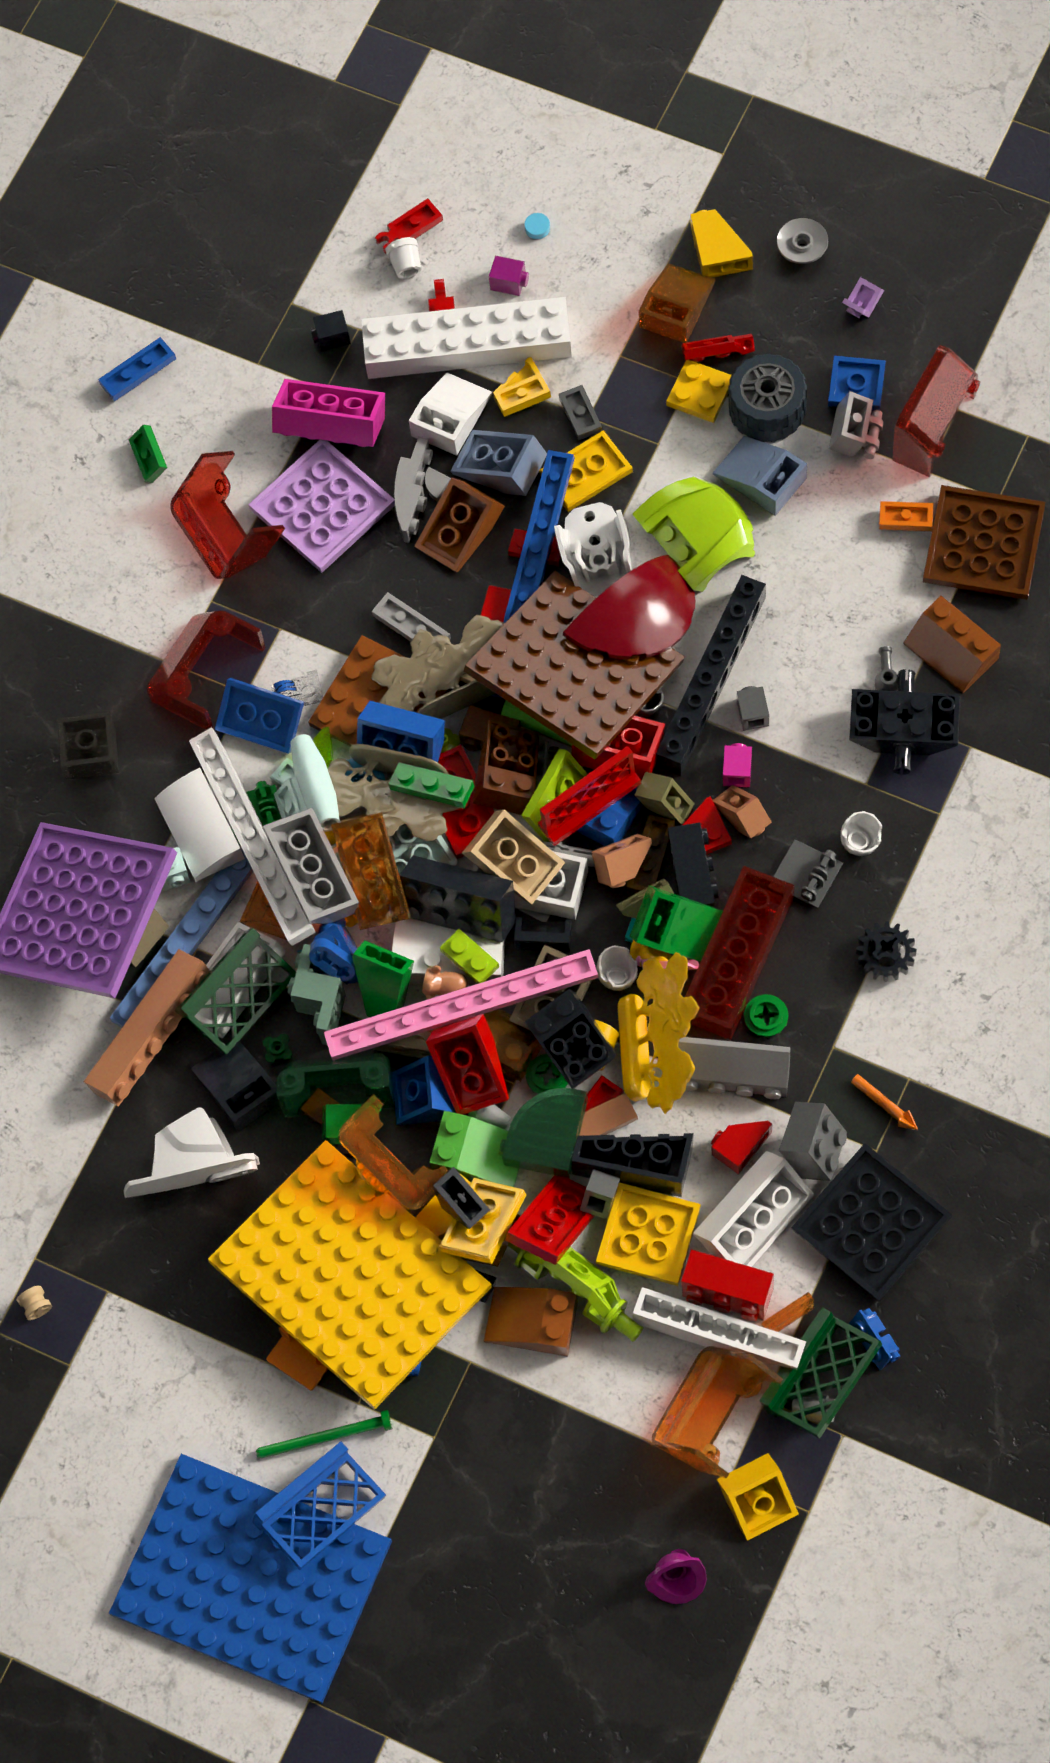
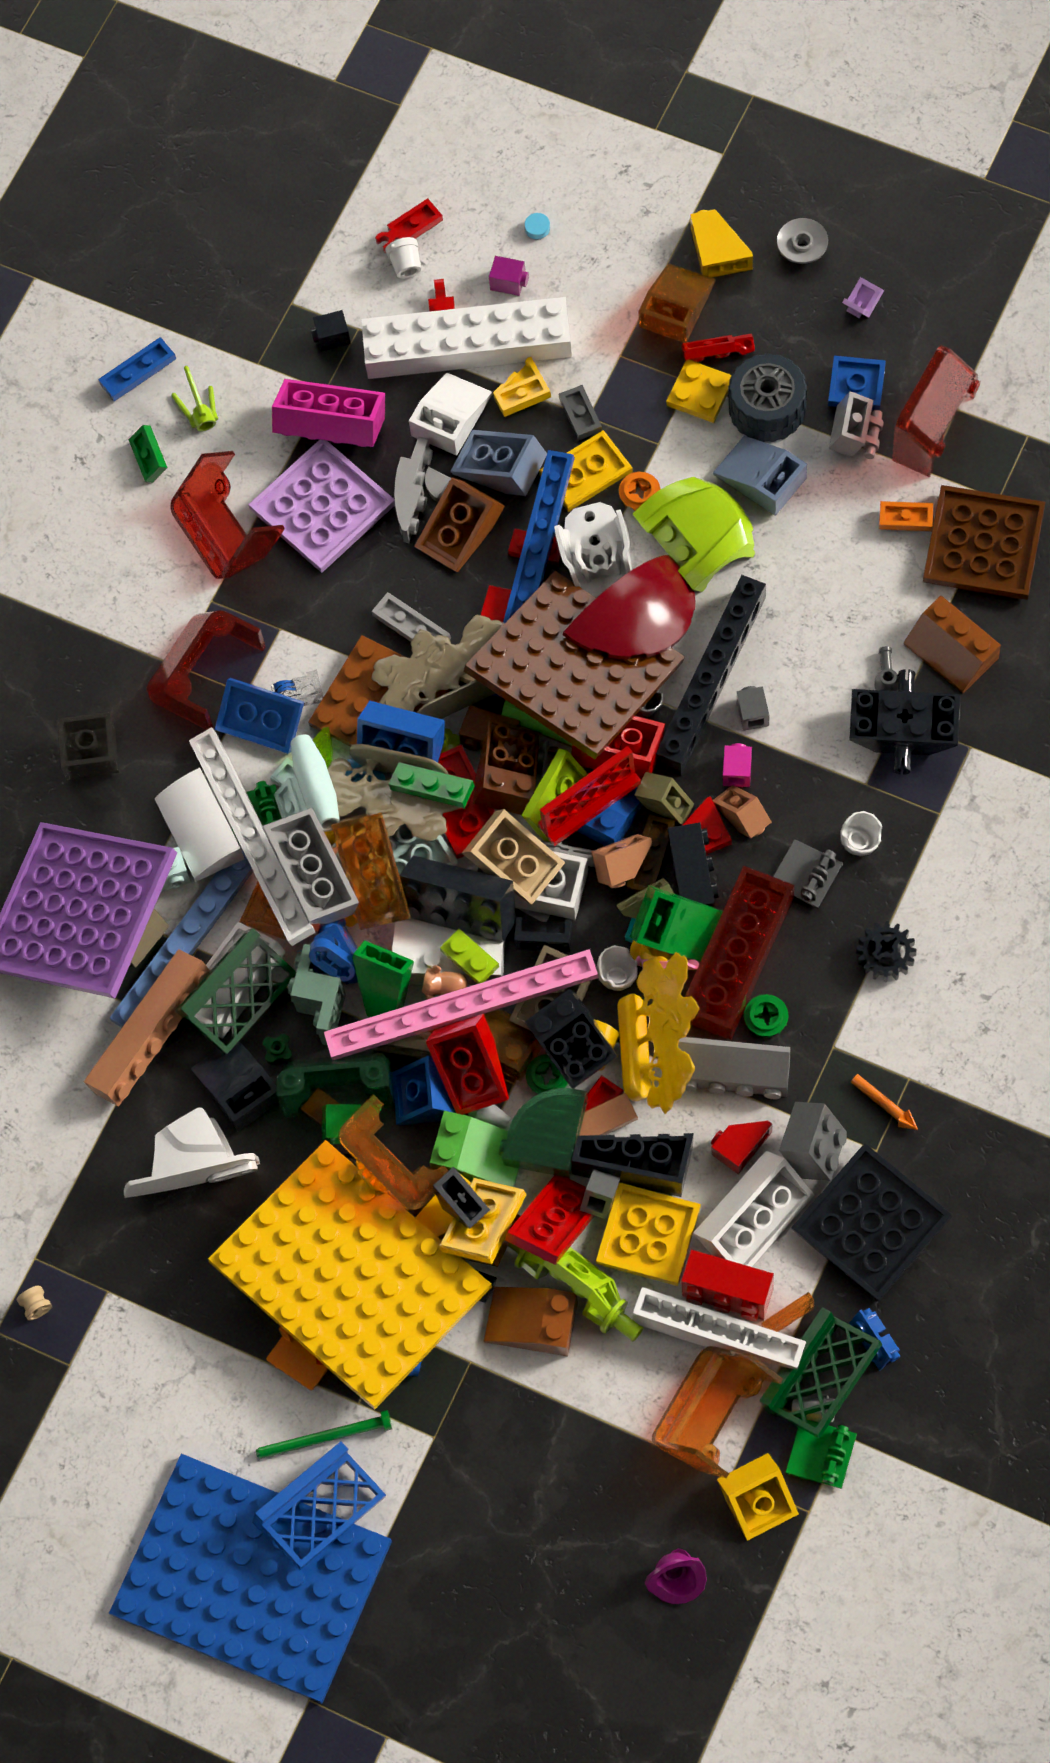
(203, 416): none -> lime plant
(628, 488): none -> orange gear
(824, 1458): none -> green hinge

